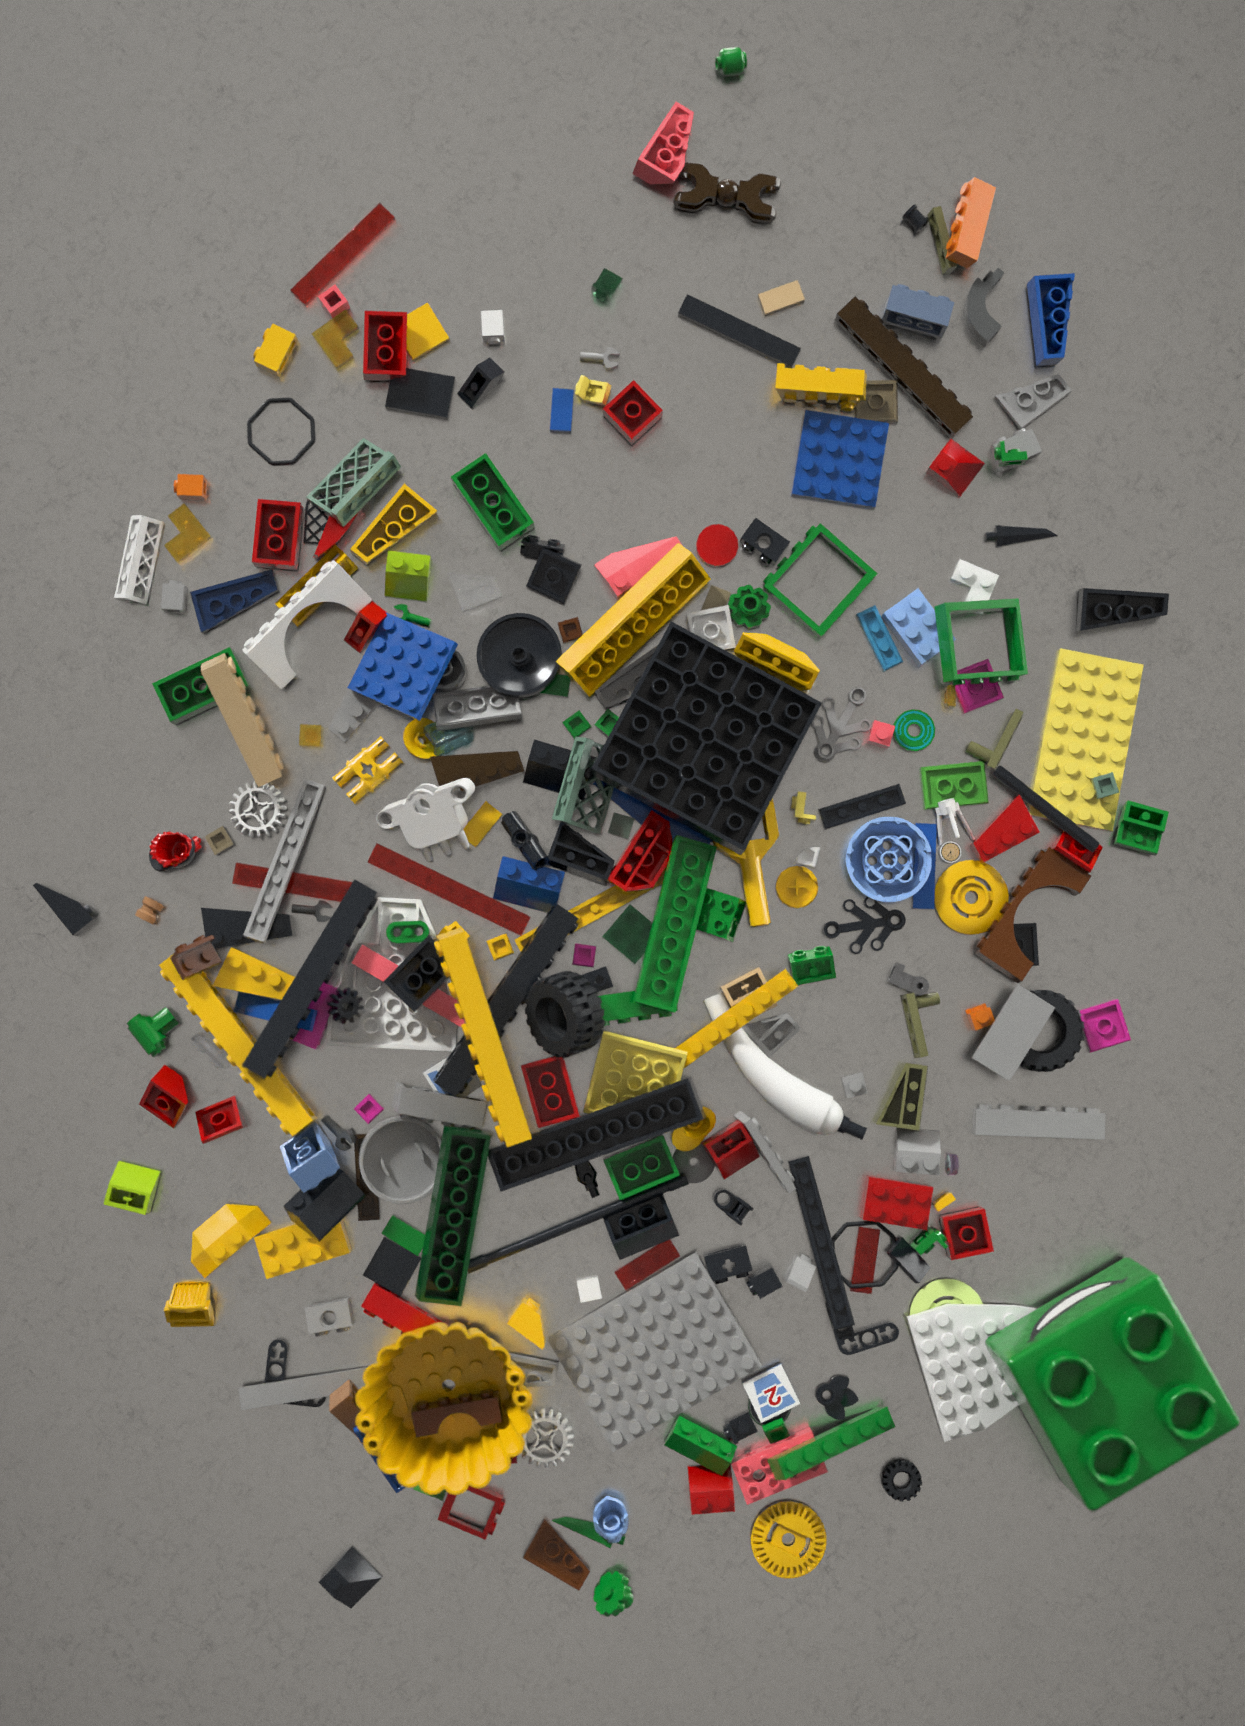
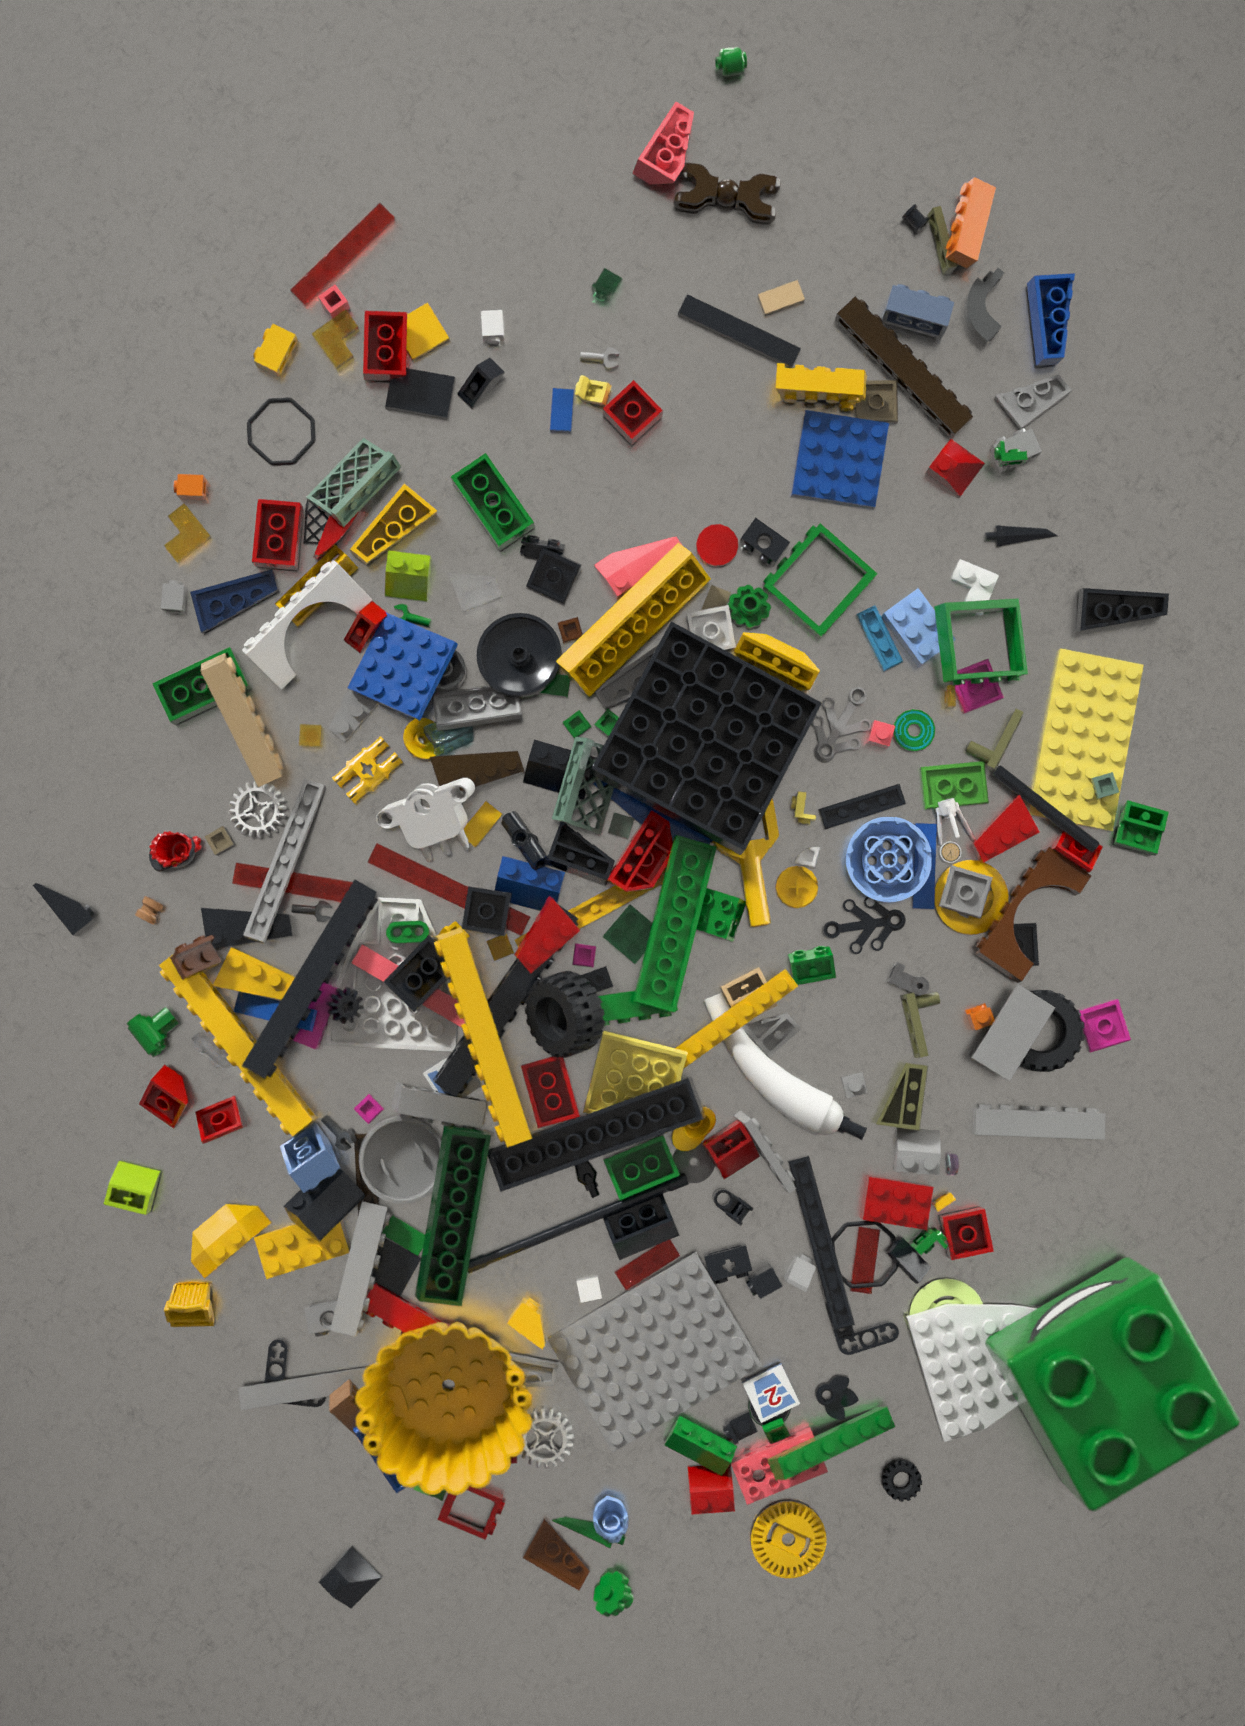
(133, 554): white fence -> none
(359, 1269): none -> light grey brick
(483, 1407): reddish brown arch -> none
(486, 911): none -> black brick
(546, 936): none -> red wedge
(965, 891): none -> light grey tile

